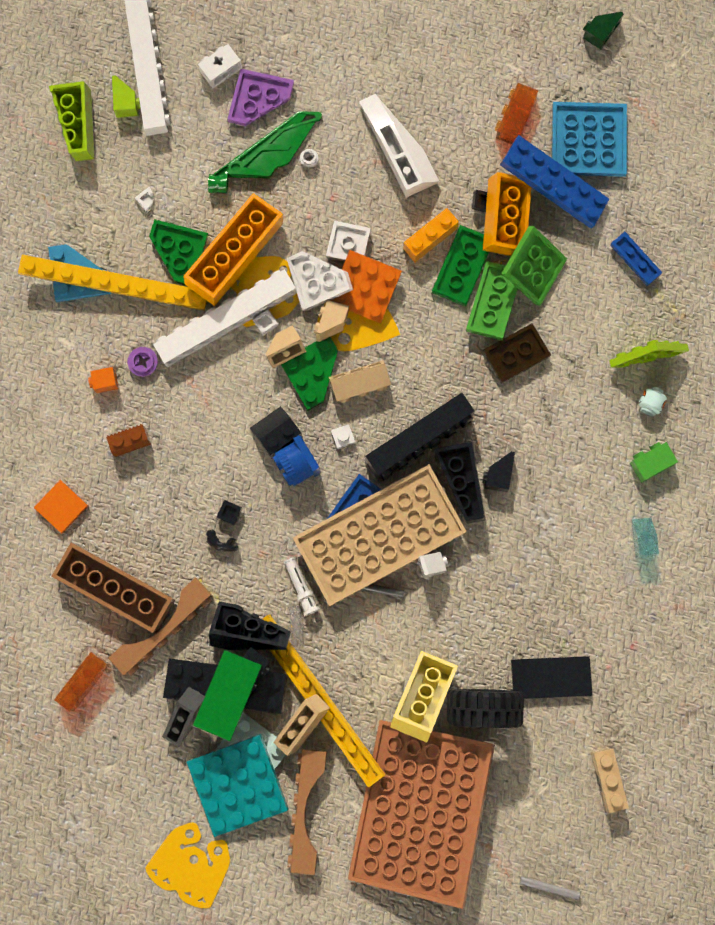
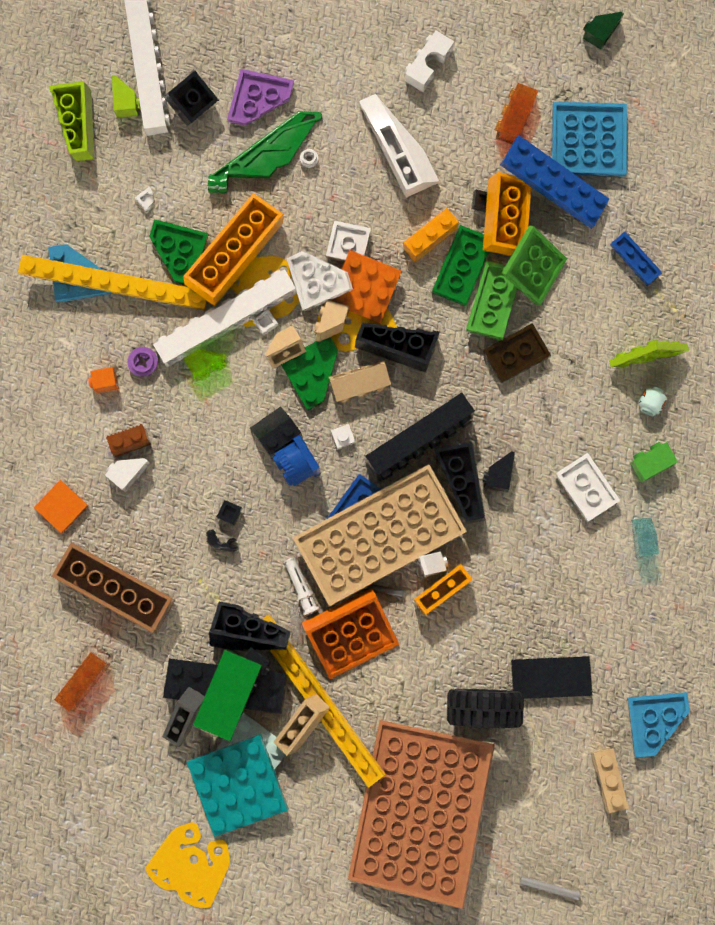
(126, 472): none -> white slope
(191, 98): none -> black brick
(191, 600): medium nougat arch -> none
(204, 362): none -> clear neon green slope
(228, 63): white brick -> none
(304, 854): medium nougat arch -> none
(350, 633): none -> orange slope
(398, 344): none -> black wedge
(423, 696): light yellow brick -> none
(436, 48): none -> white arch
(442, 589): none -> light orange brick
(587, 487): none -> white plate
(655, 720): none -> dark azure plate

